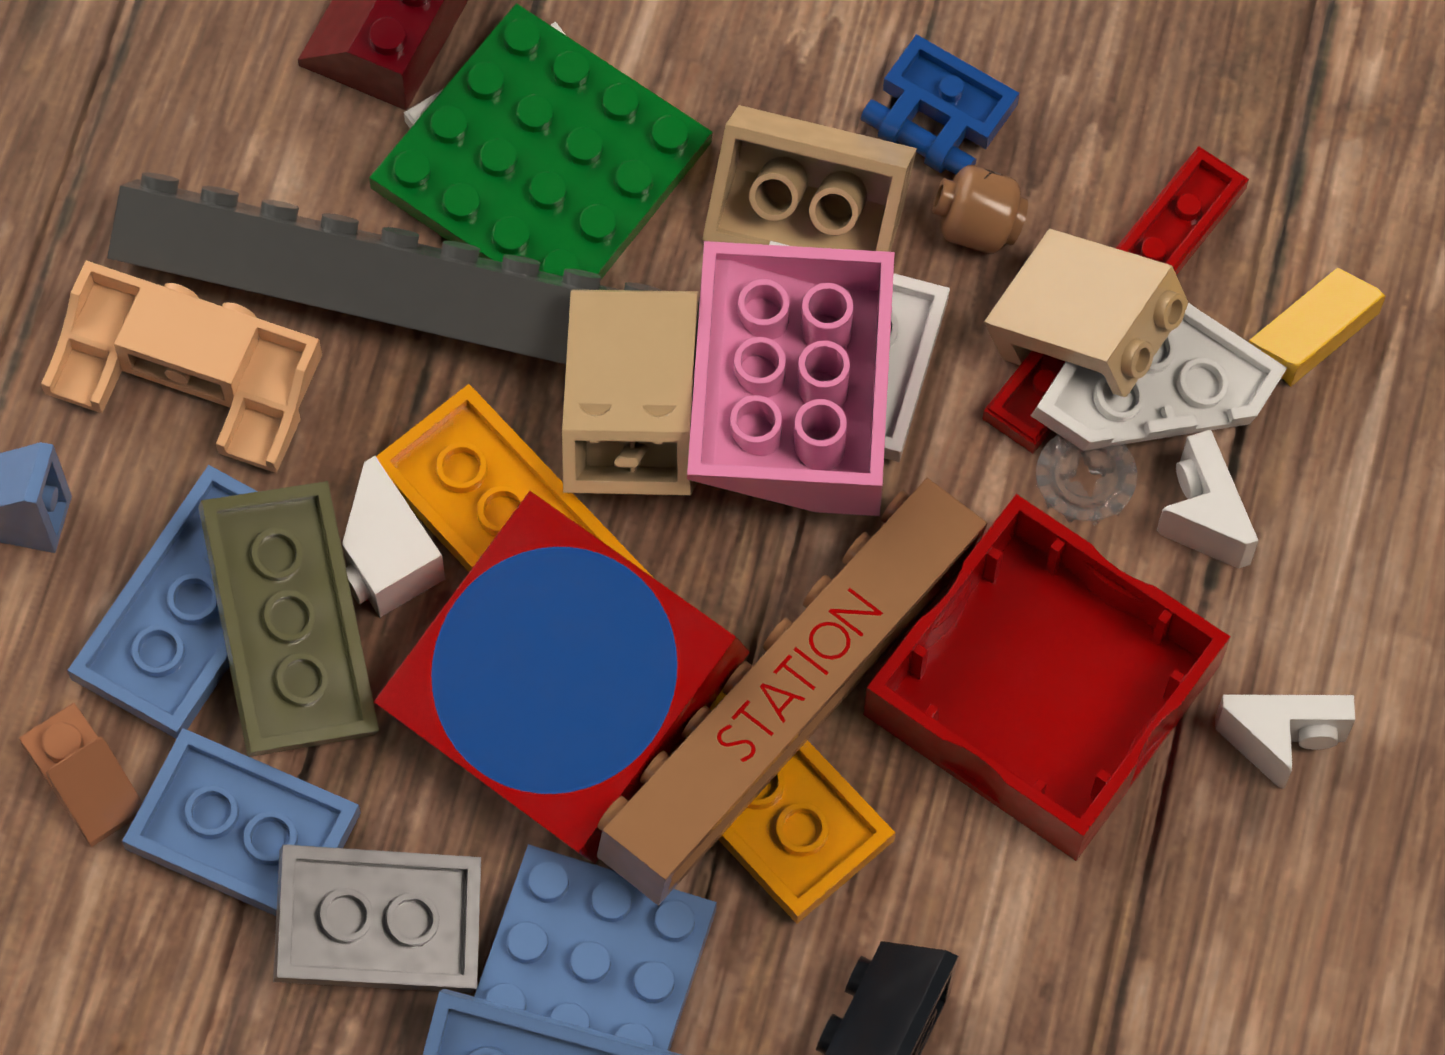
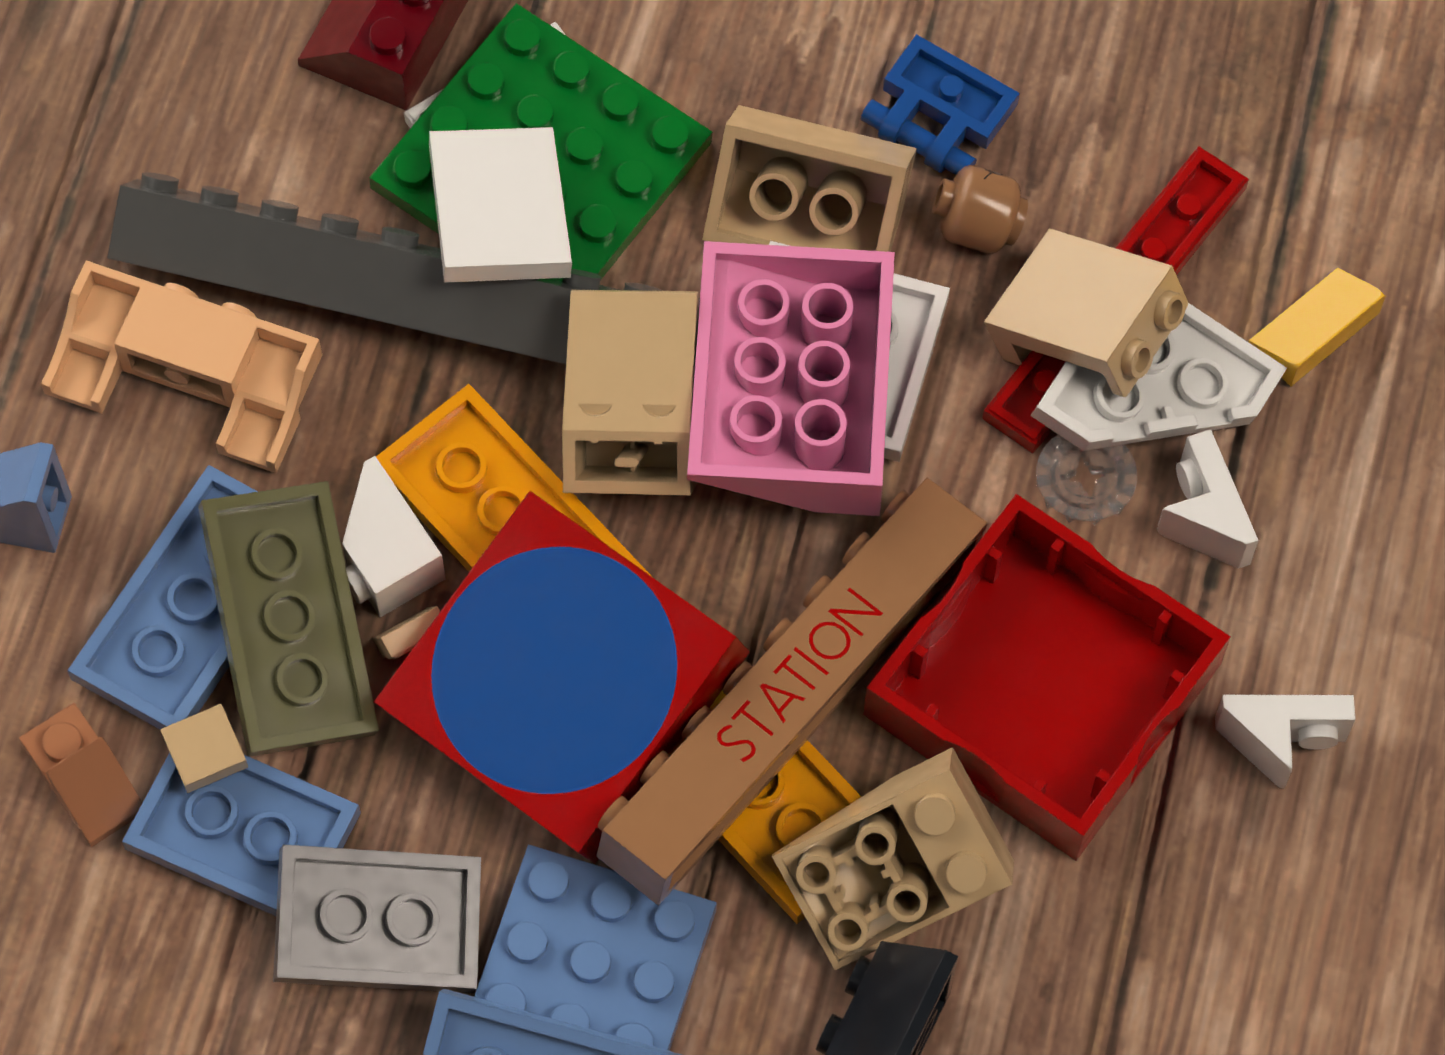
(204, 748): none -> tan tile
(405, 635): none -> tan tile
(499, 205): none -> white tile
(896, 860): none -> tan slope

